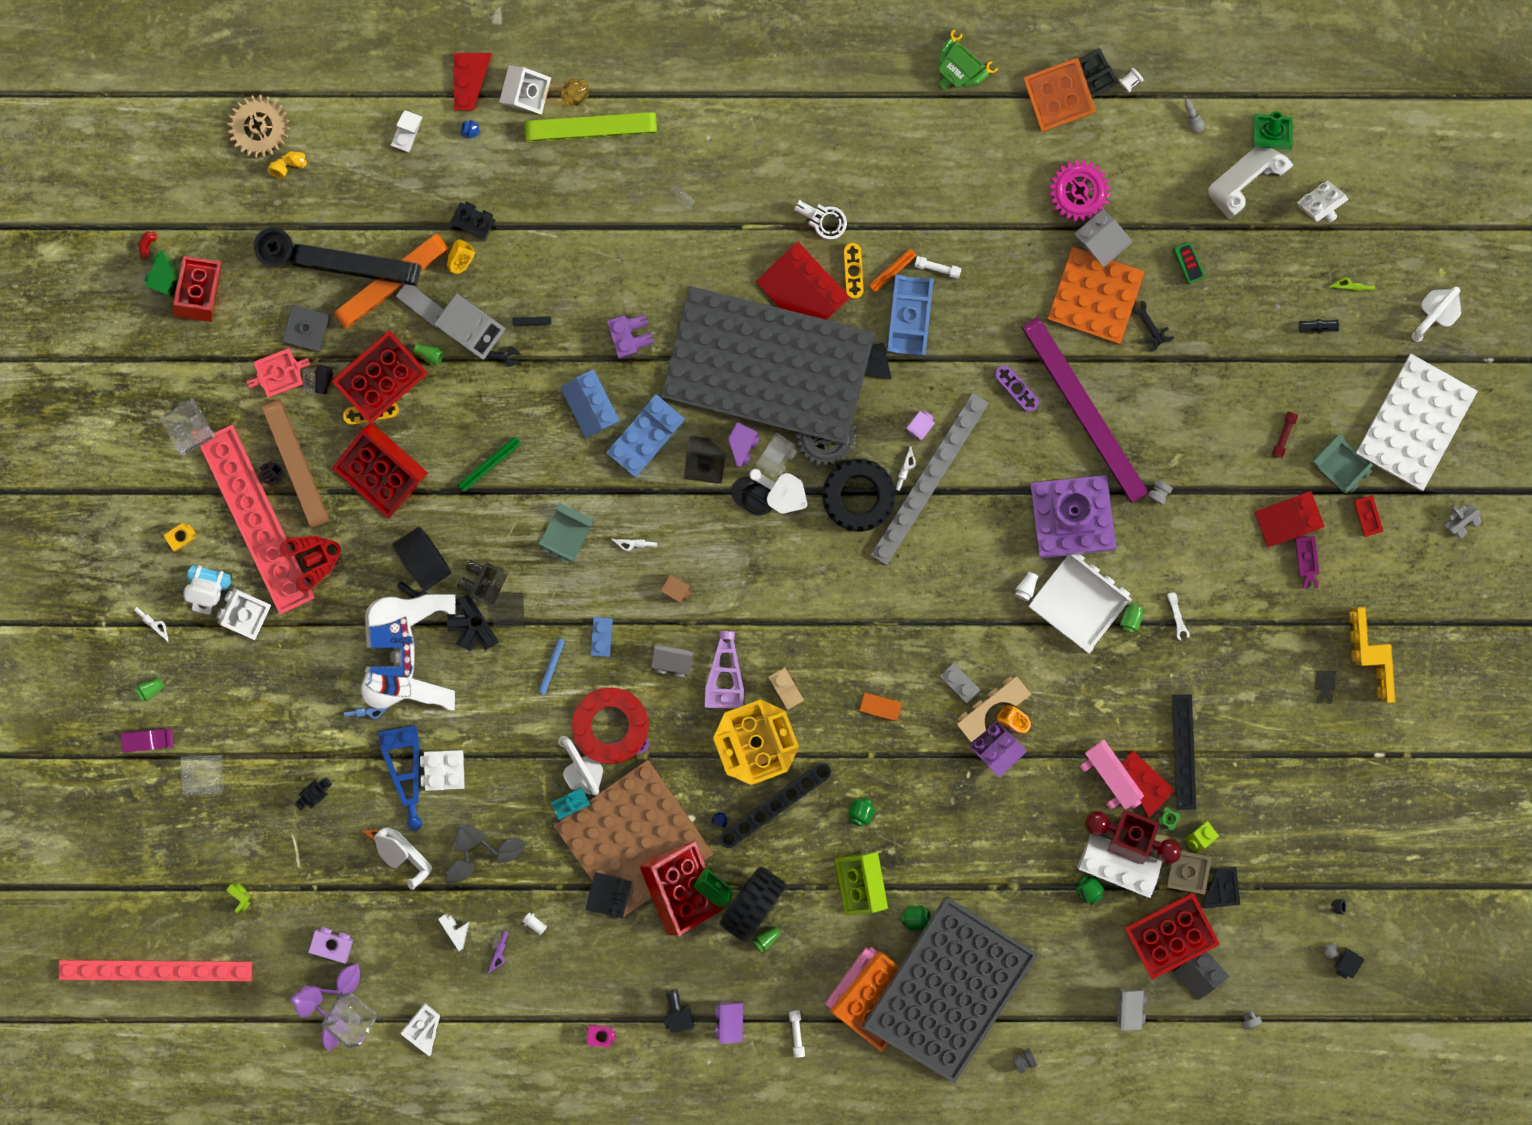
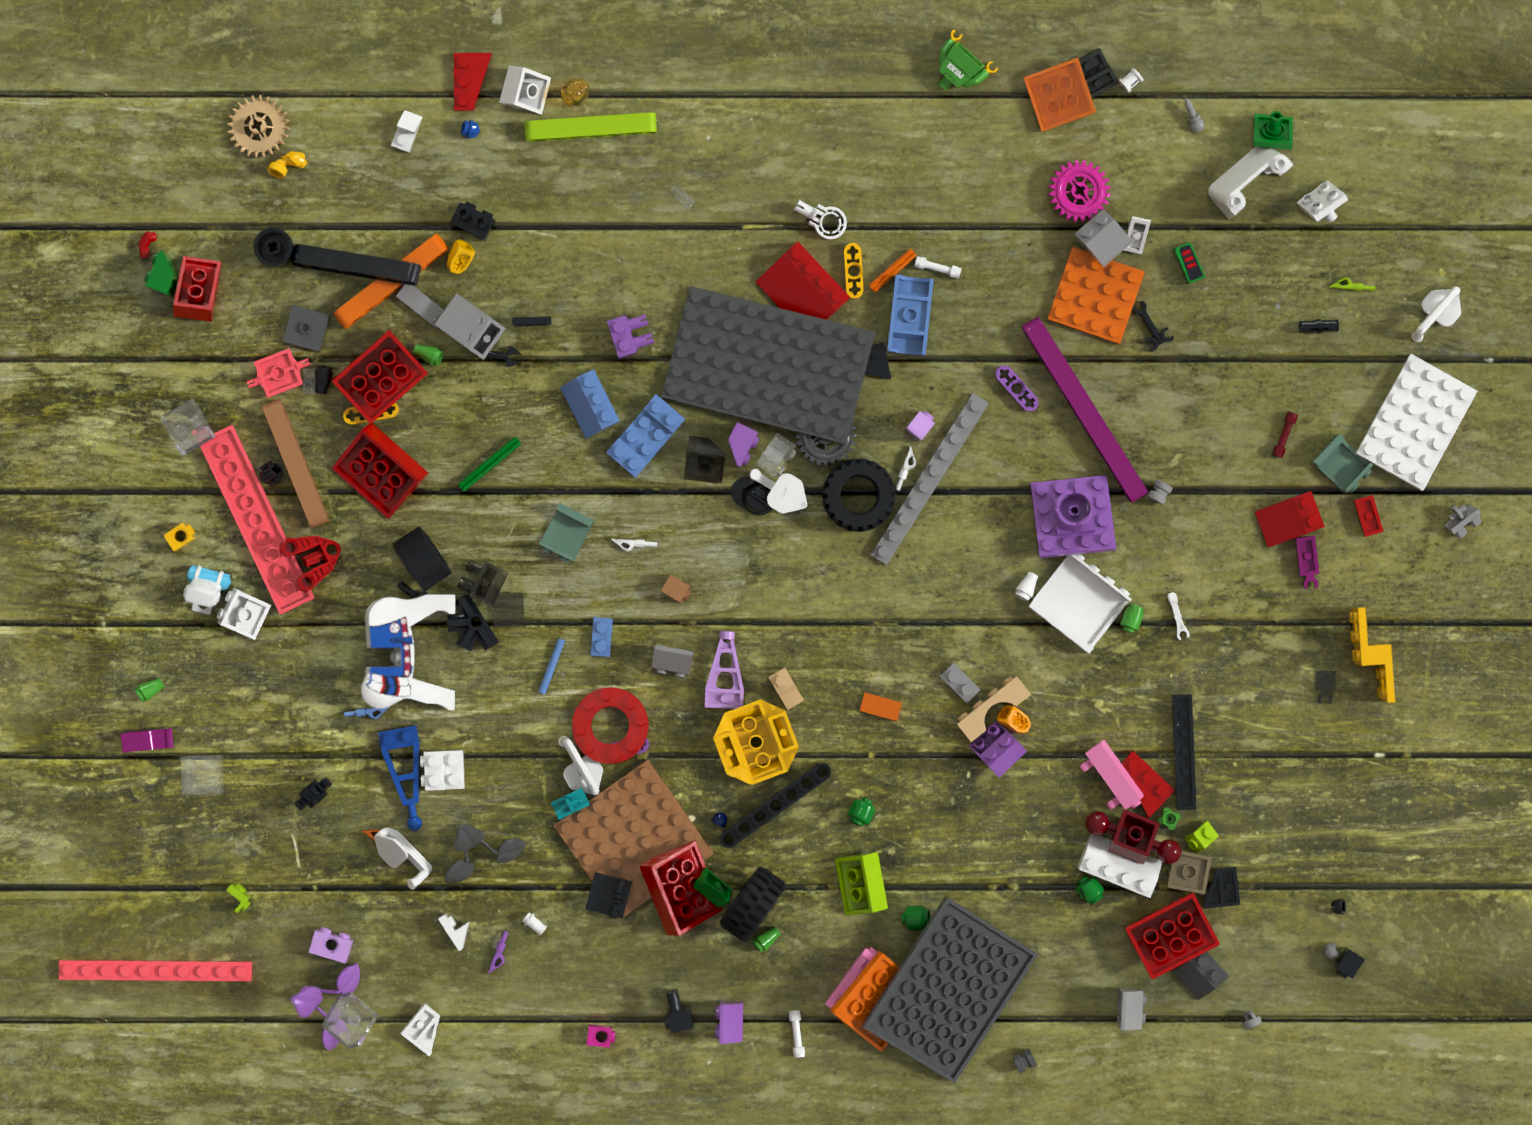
(153, 624): white hand -> none
(1137, 232): none -> white slope

